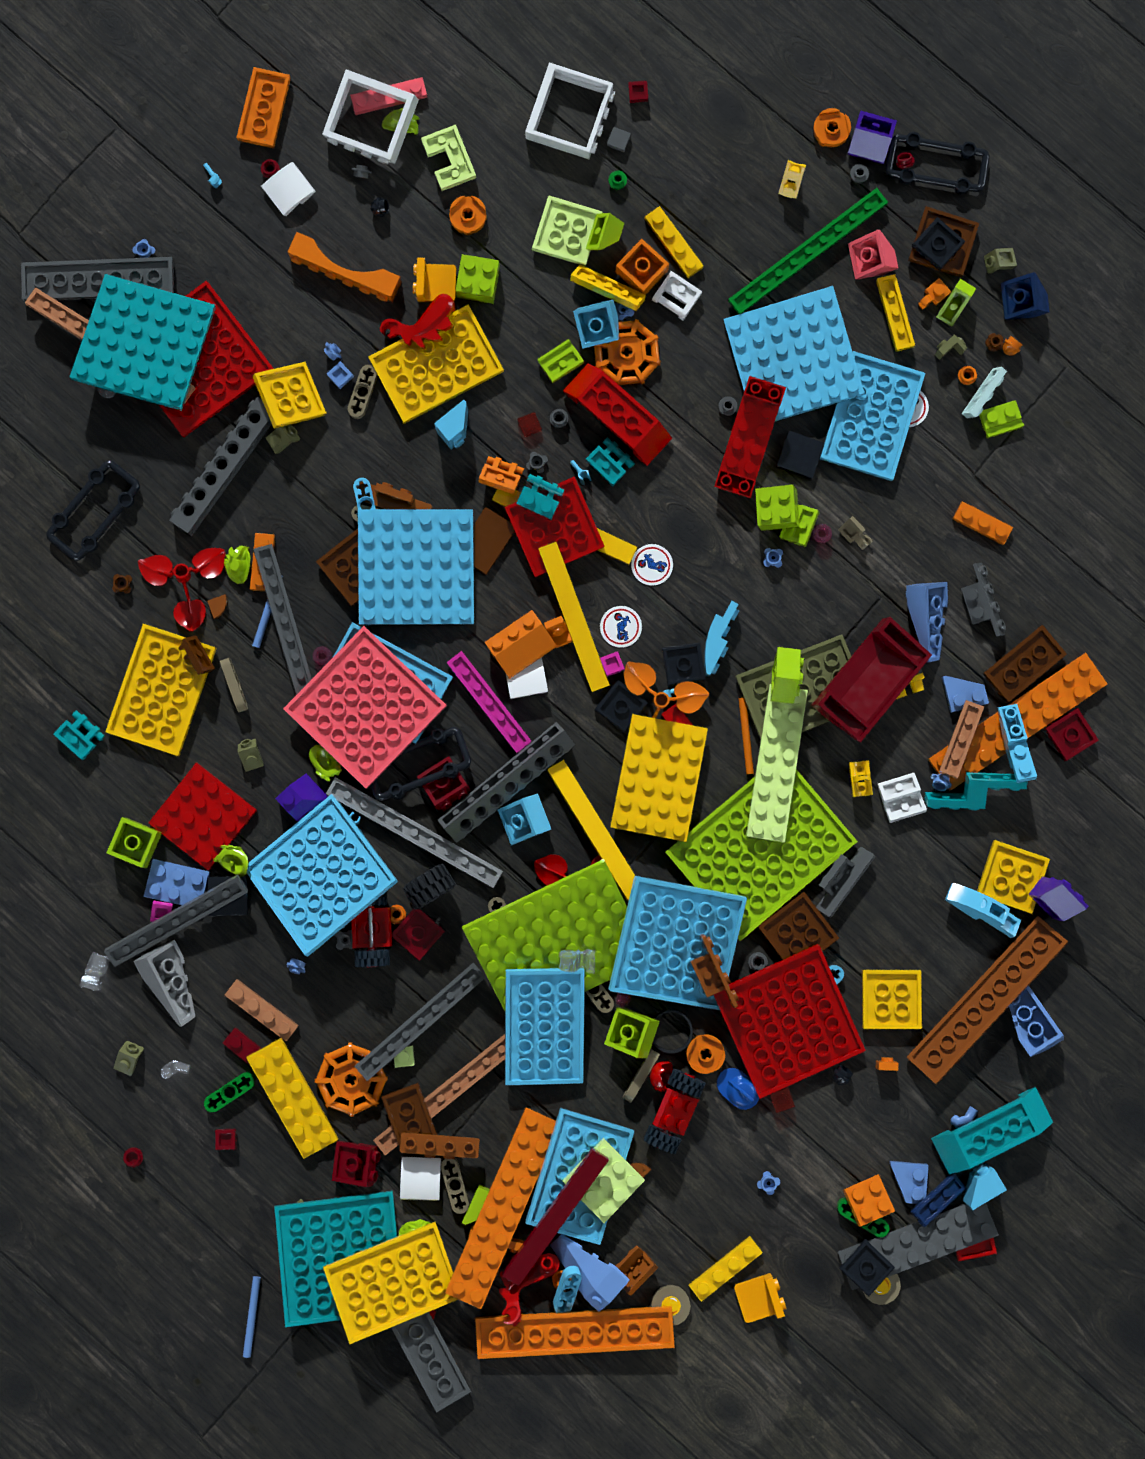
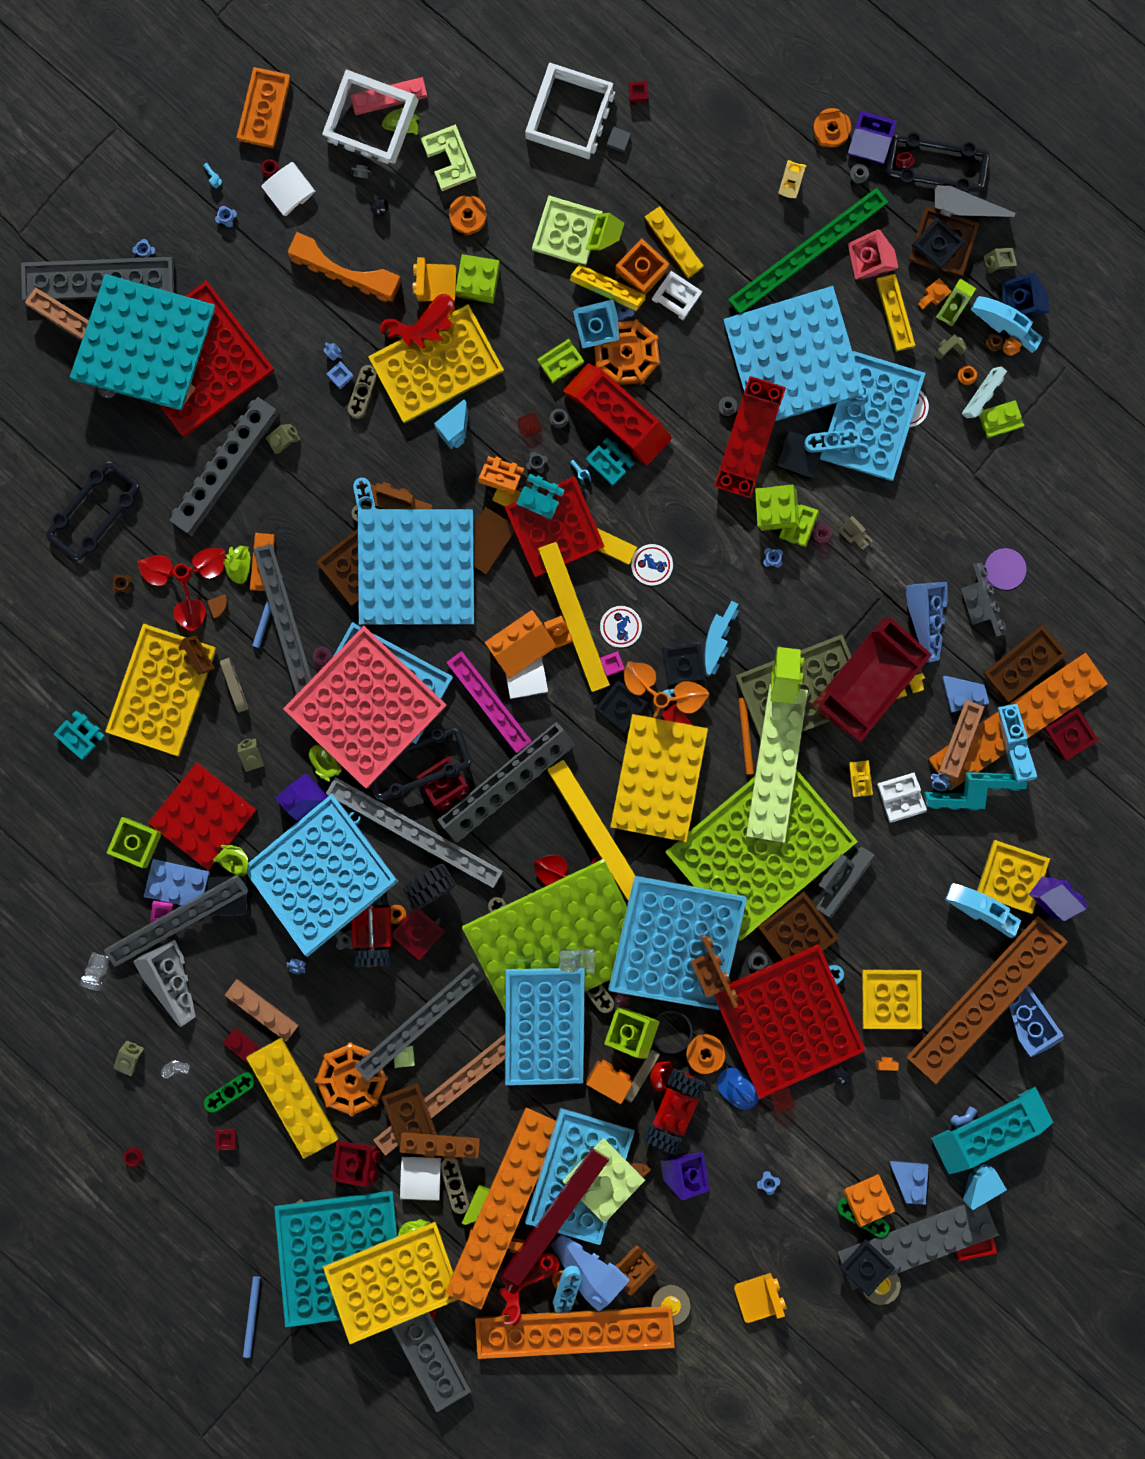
(223, 210): none -> medium blue plate
(289, 394): yellow plate -> none
(524, 819): medium azure slope -> none
(609, 1081): none -> orange brick
(617, 185): green plate -> none
(686, 1174): none -> dark purple slope
(725, 1268): yellow plate -> none
(846, 444): none -> medium azure beam
(938, 1199): dark blue tile -> none
(956, 202): none -> light grey wedge
(982, 523): orange plate -> none
(1002, 316): none -> medium azure slope
(1005, 569): none -> medium lavender sticker

